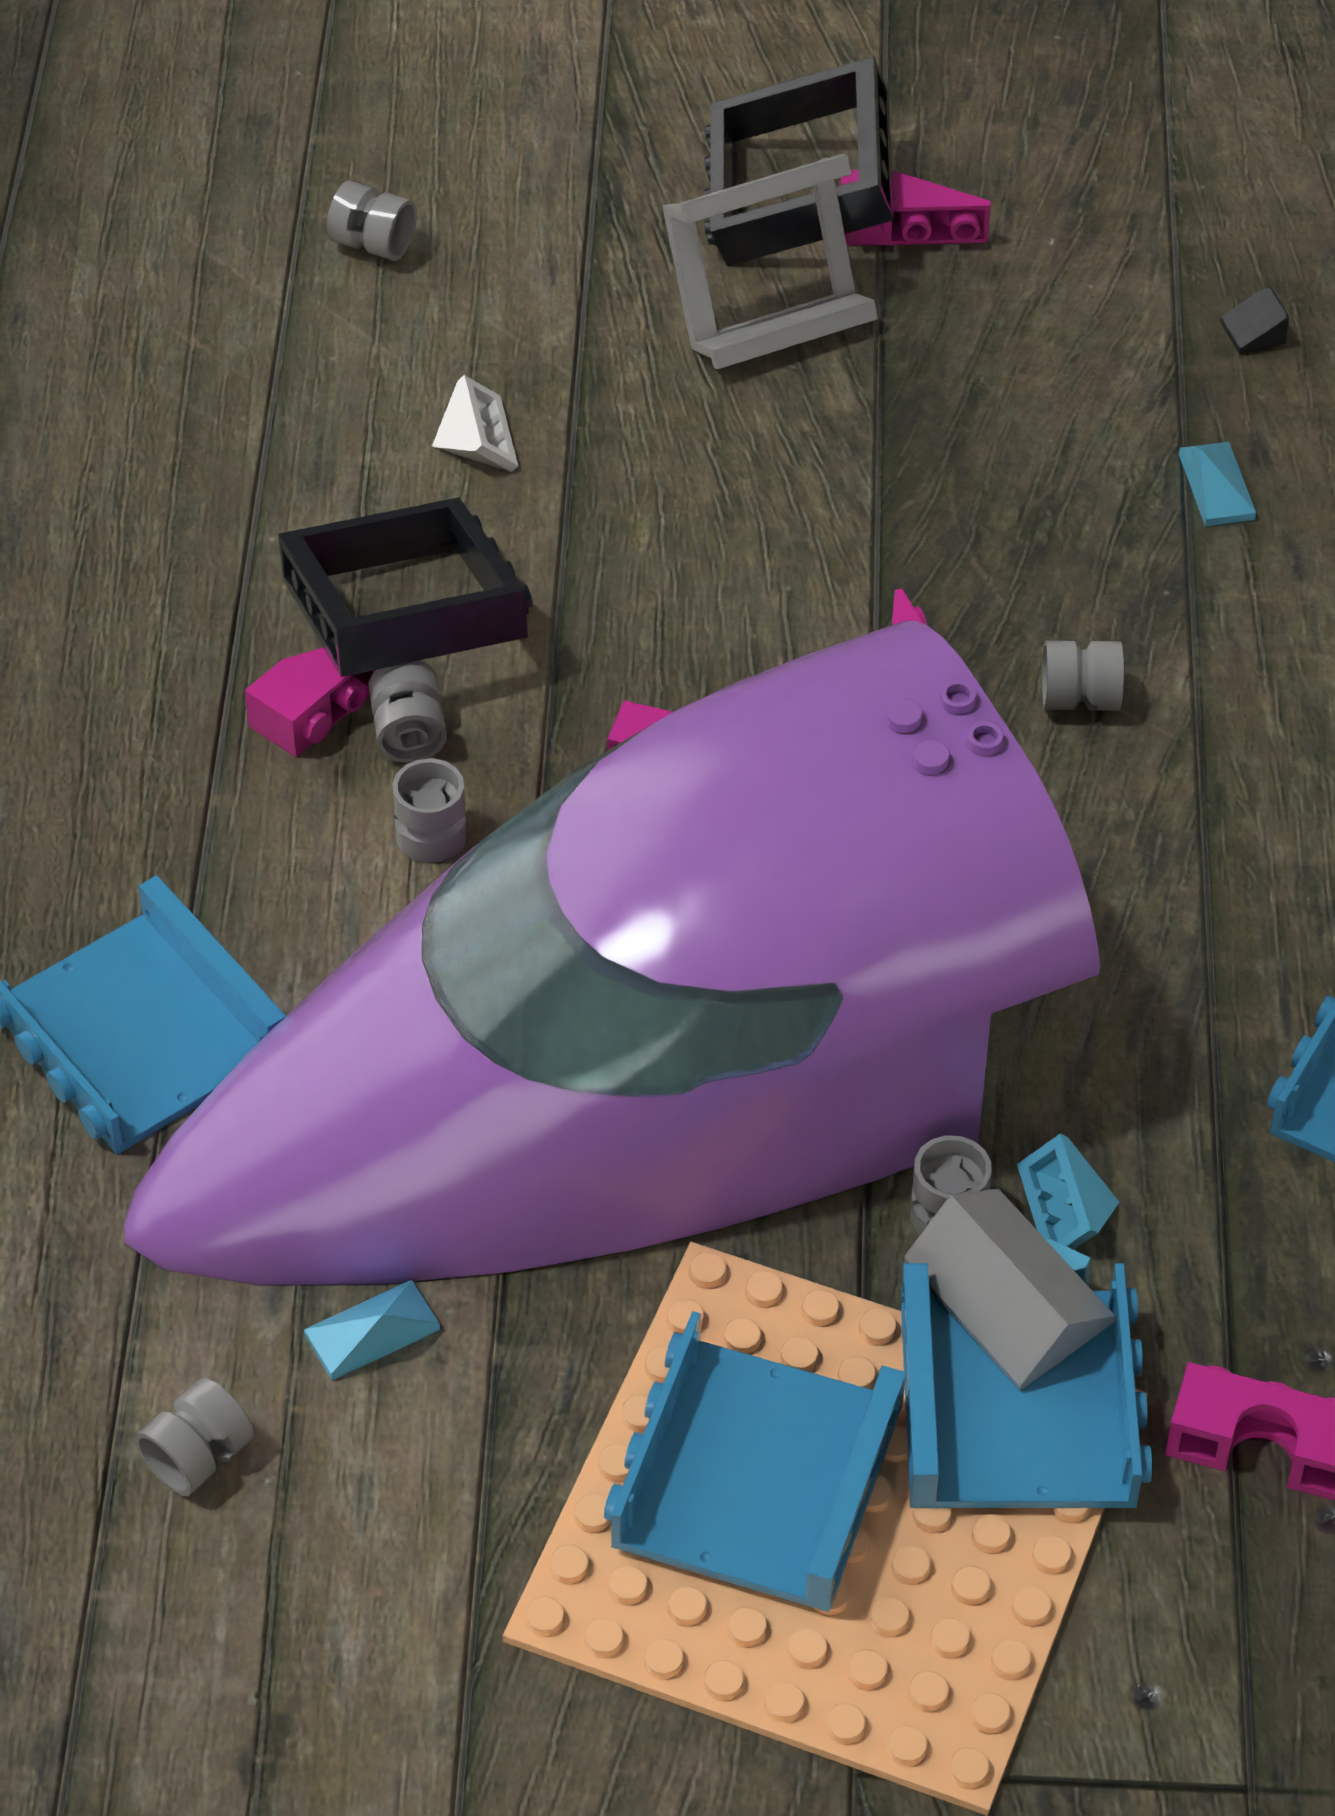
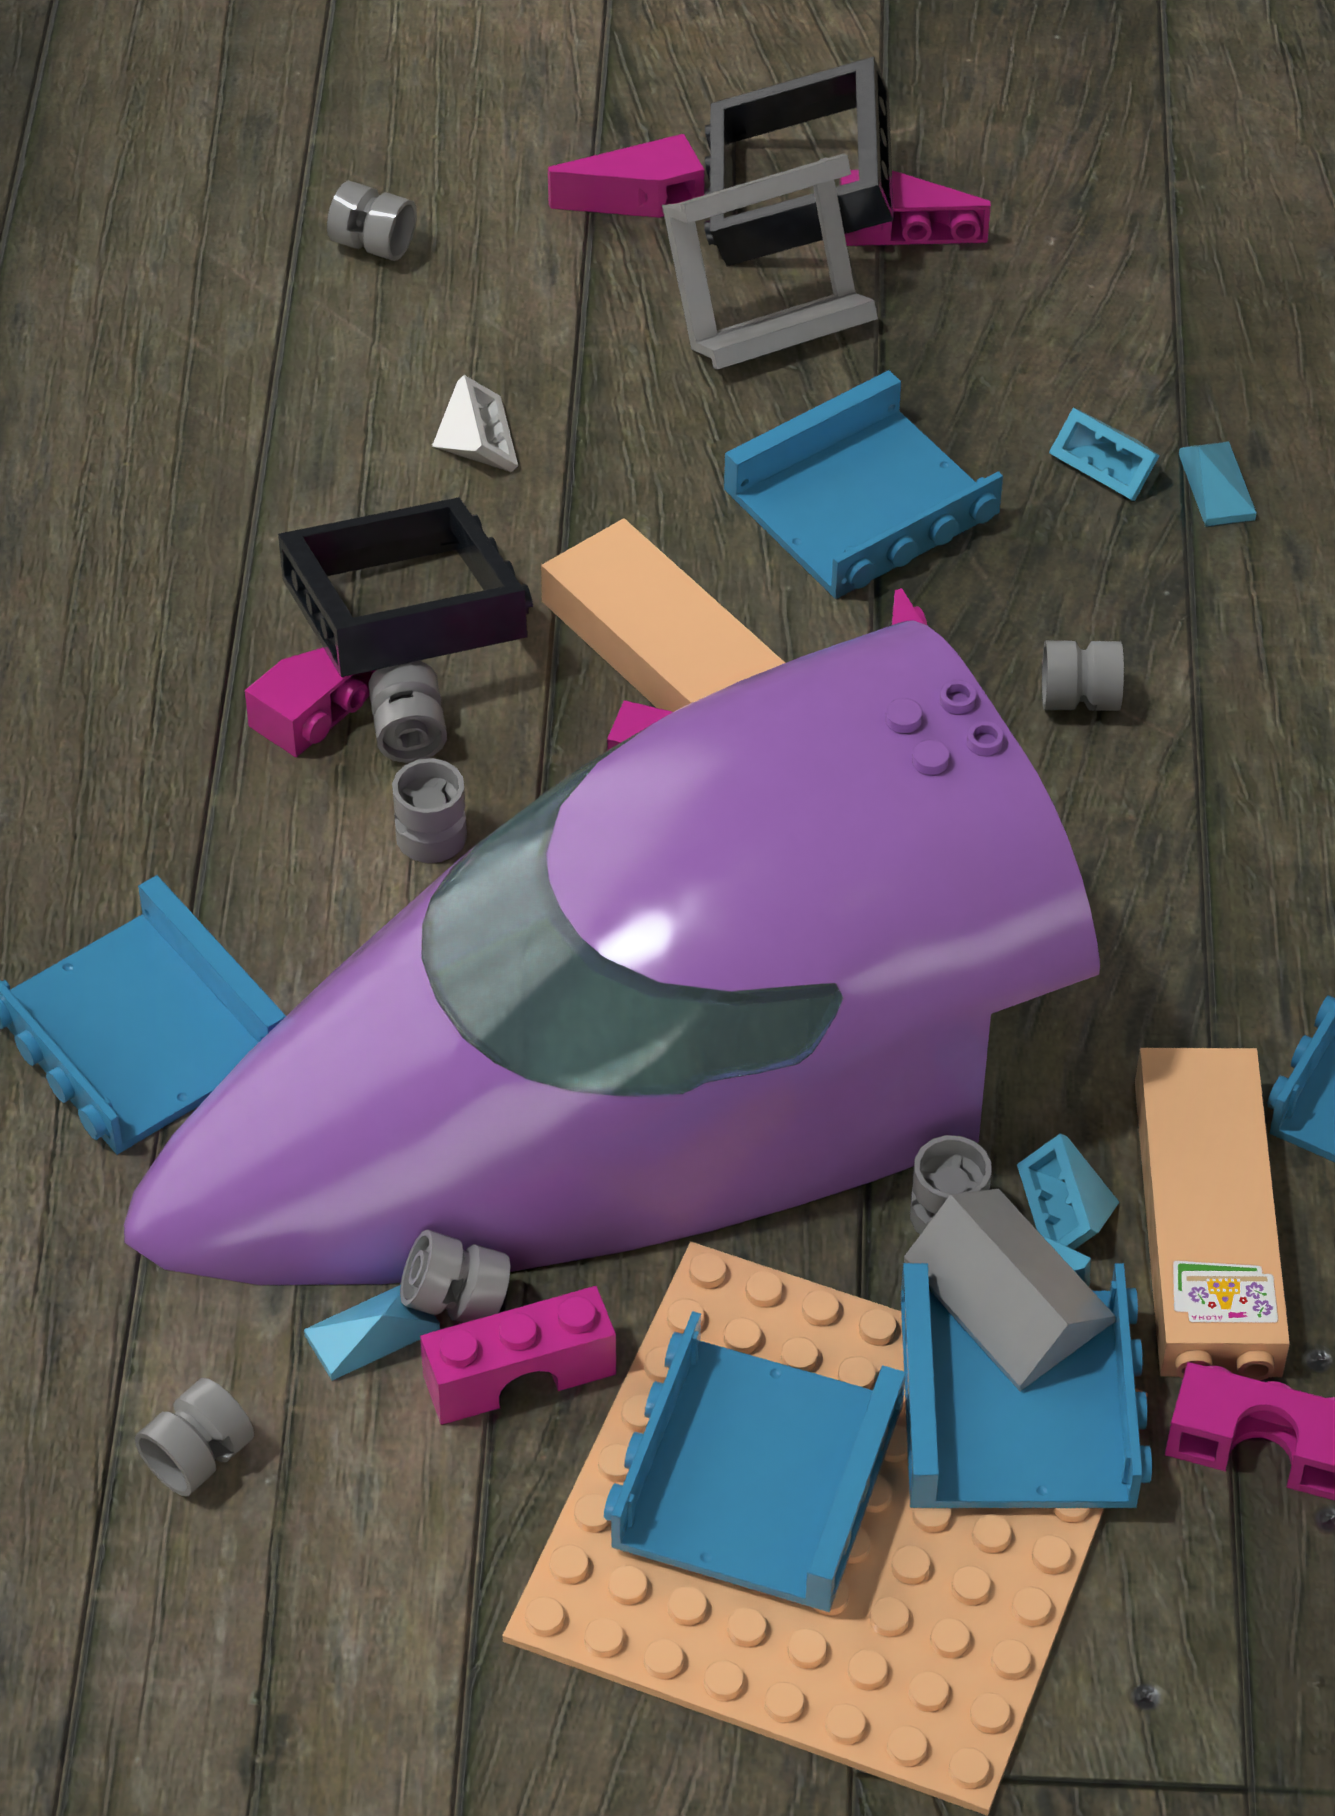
(447, 1277): none -> light grey wheel
(478, 1358): none -> dark pink arch
(629, 179): none -> dark pink slope
(650, 618): none -> light nougat brick
(856, 487): none -> dark azure panel
(1104, 453): none -> medium azure slope
(1210, 1212): none -> light nougat brick
(1257, 322): black slope -> none

